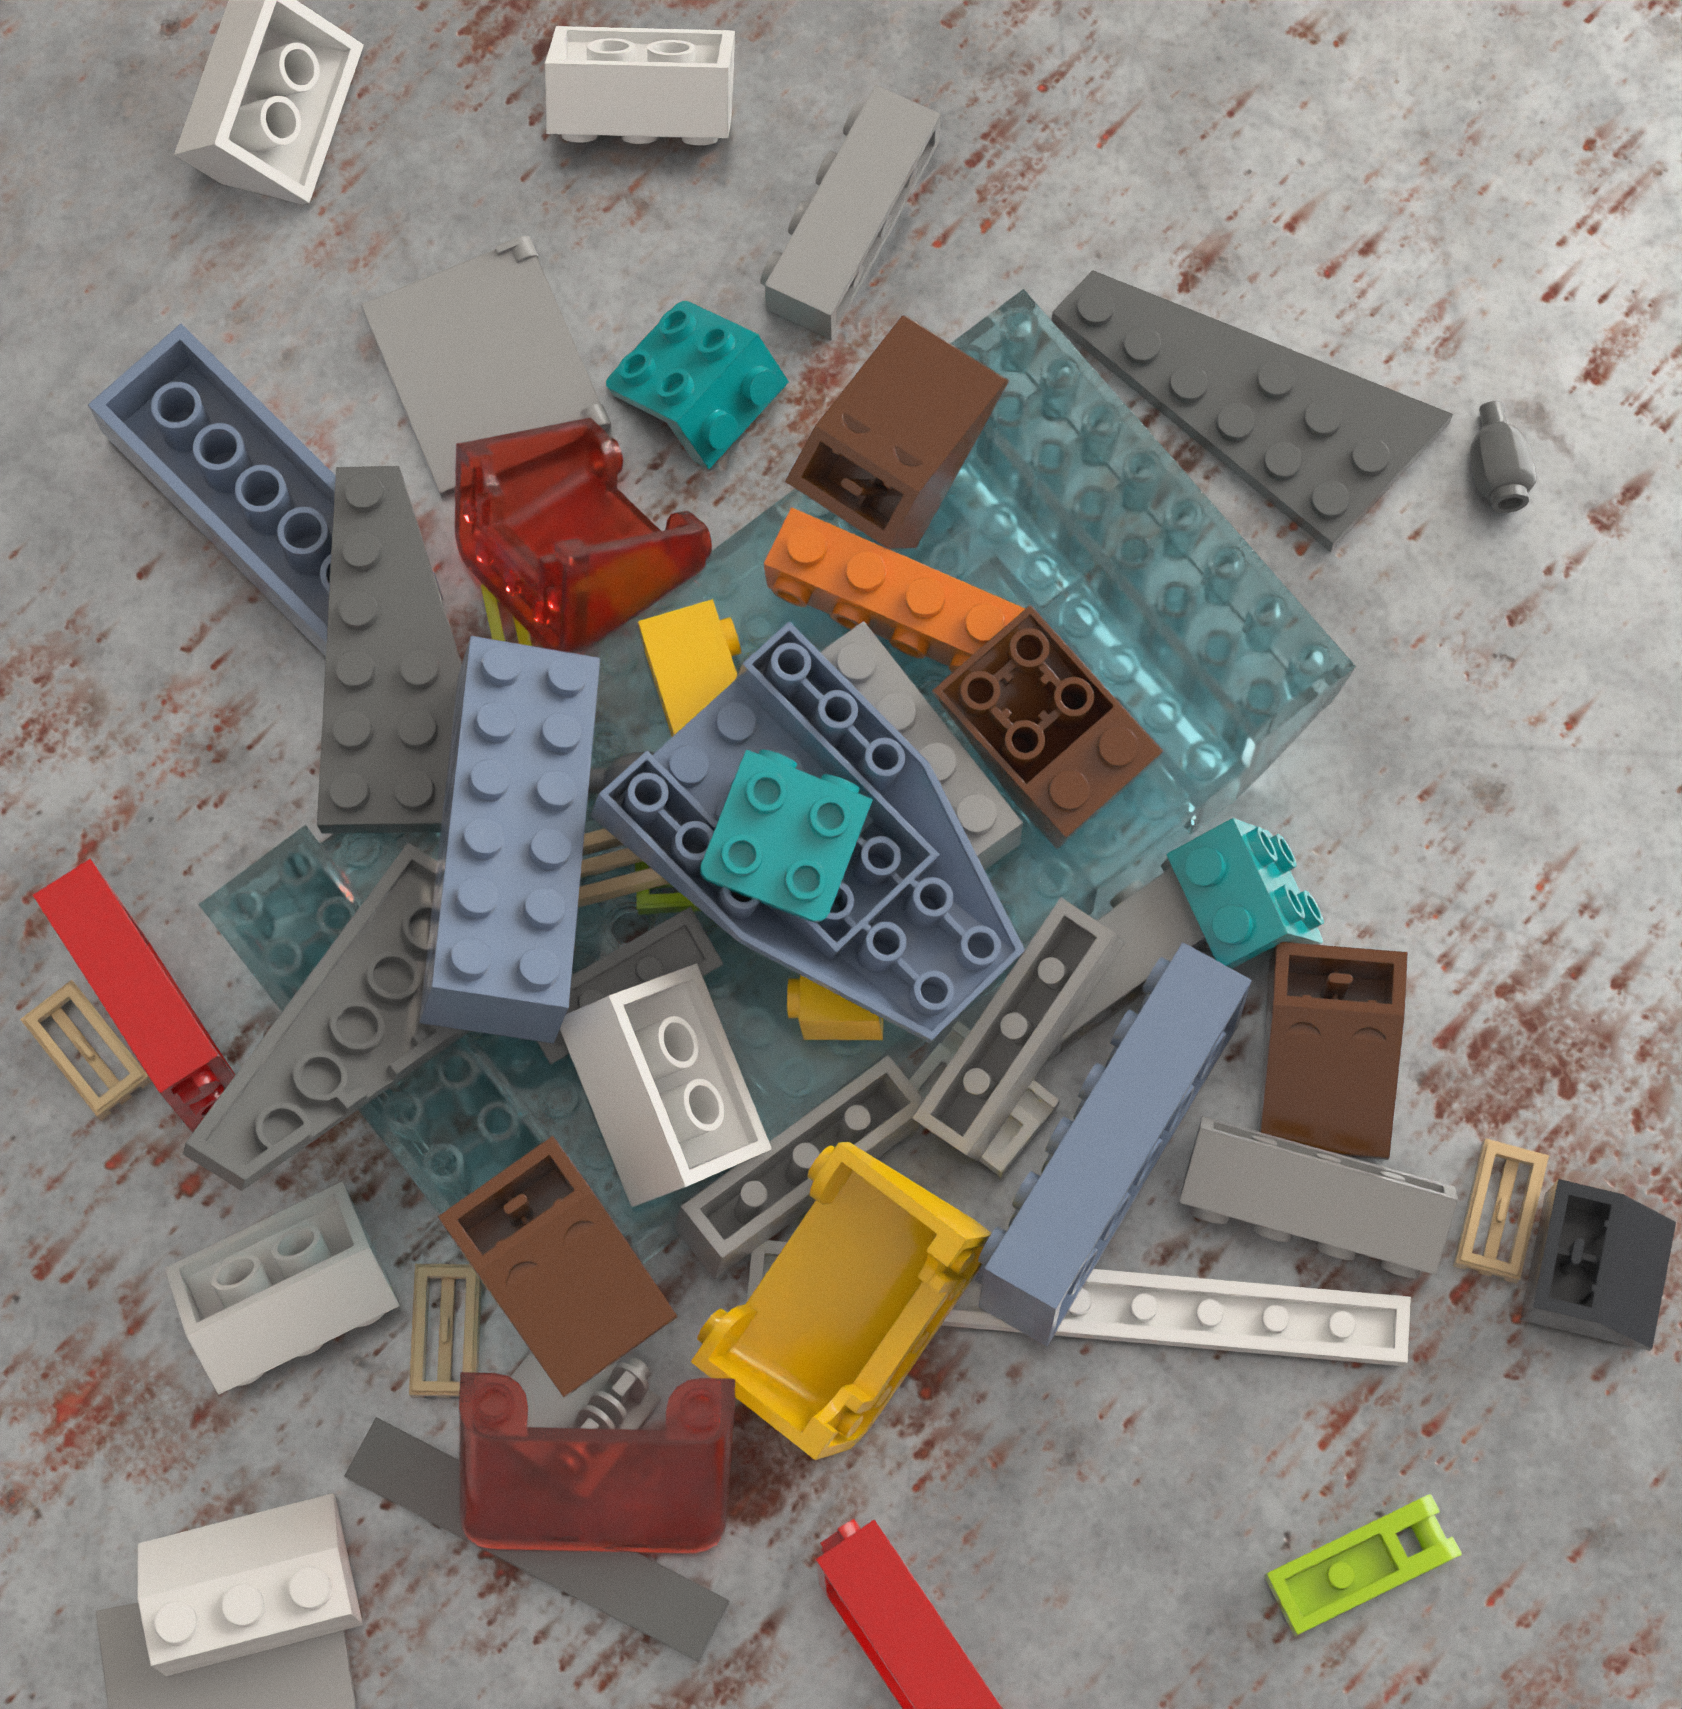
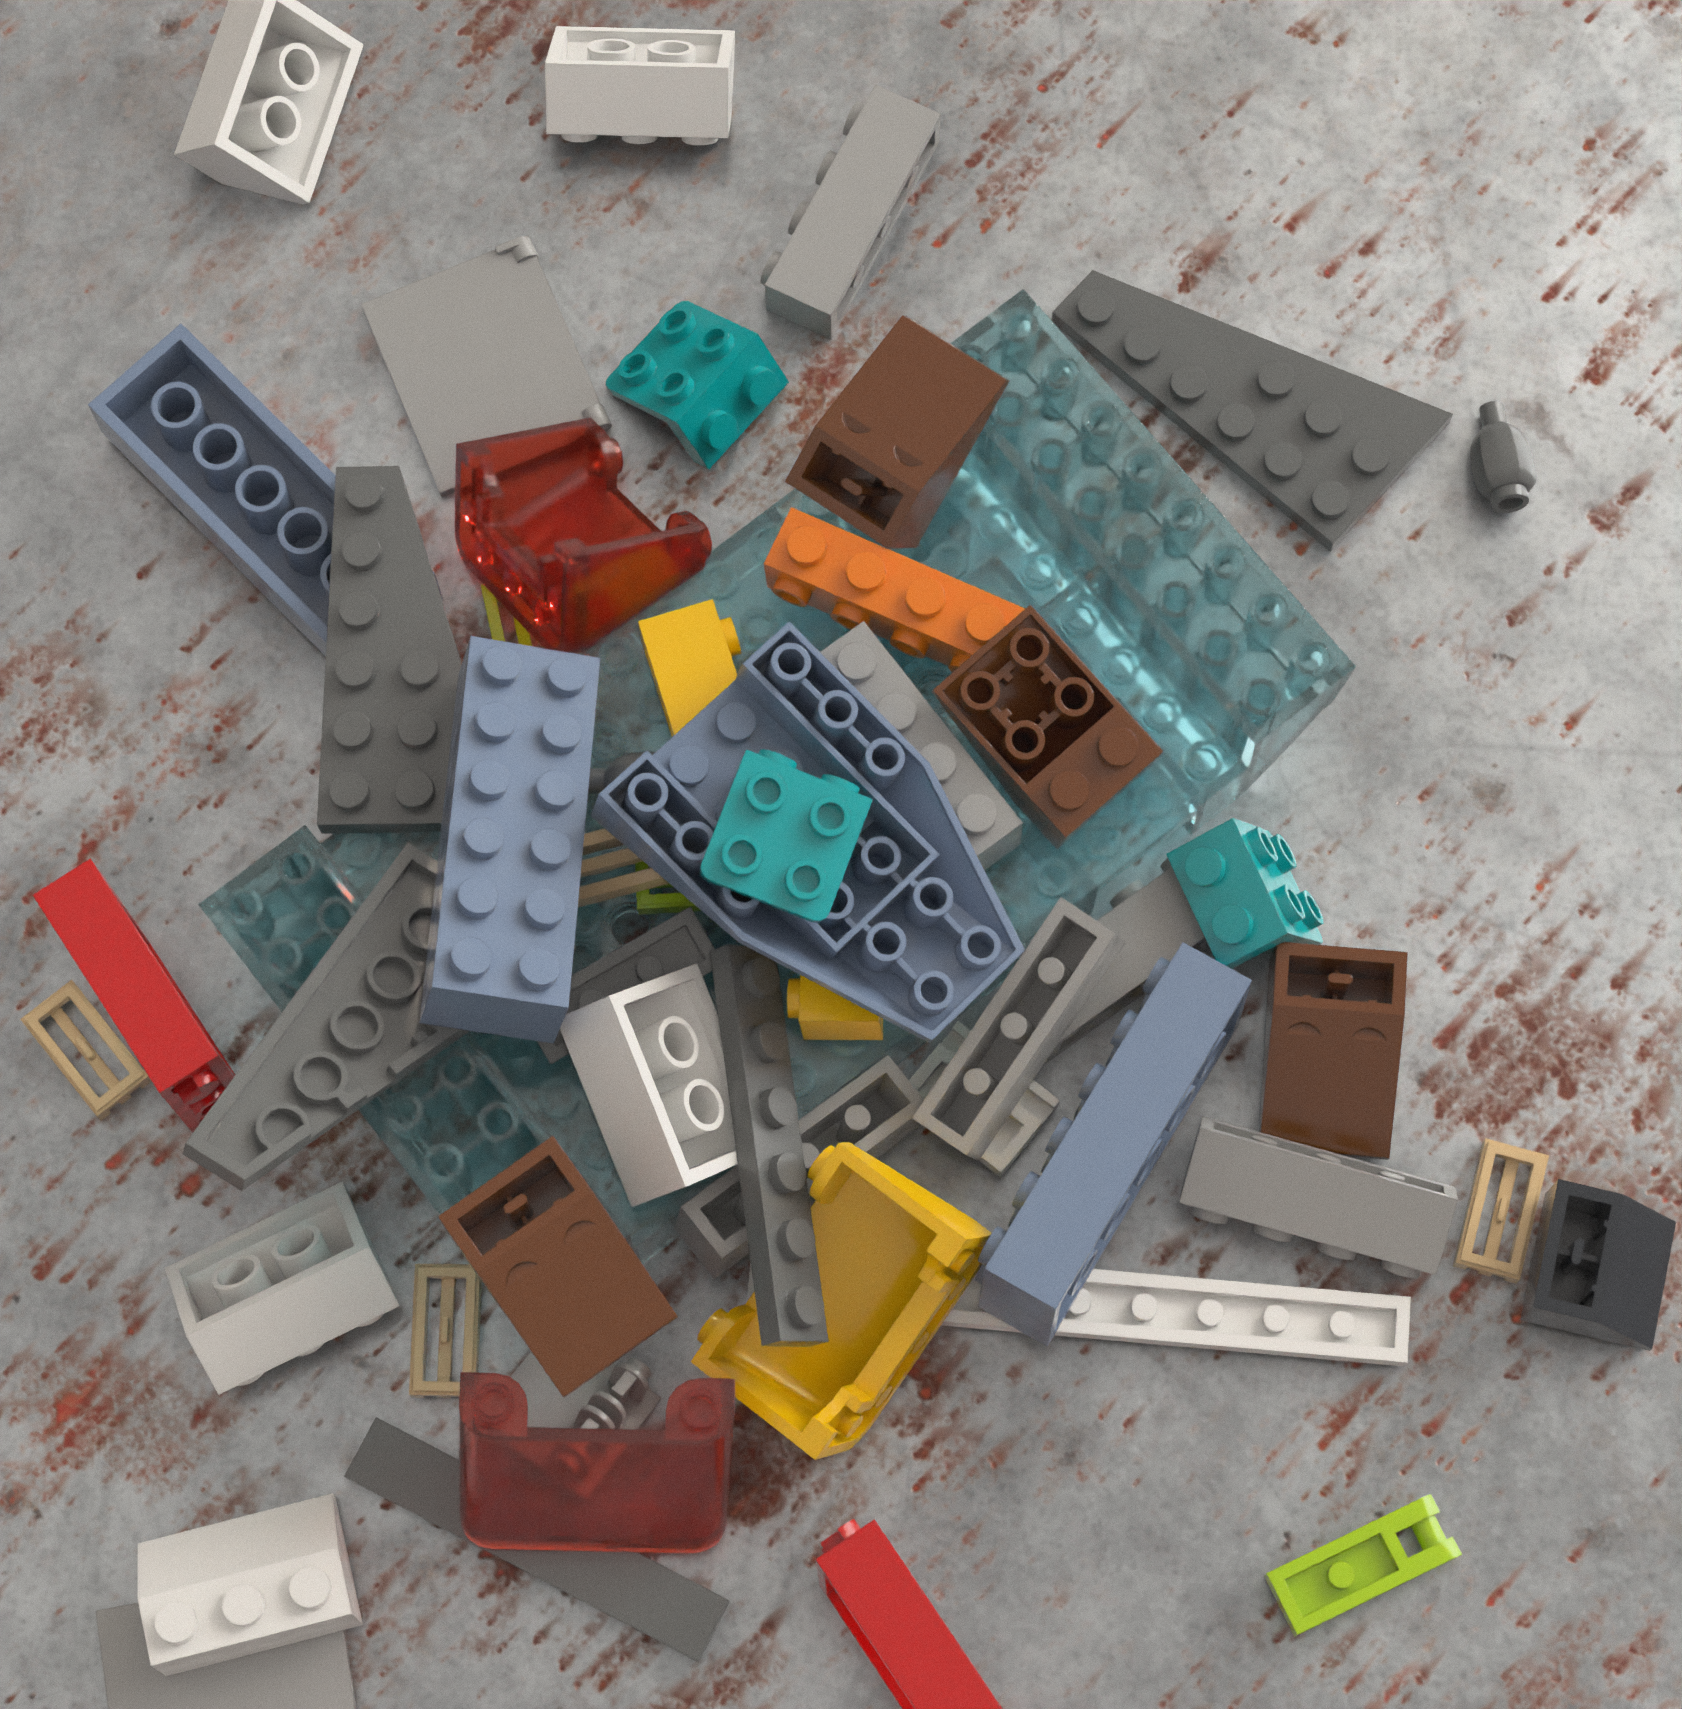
(768, 1148): none -> dark grey plate

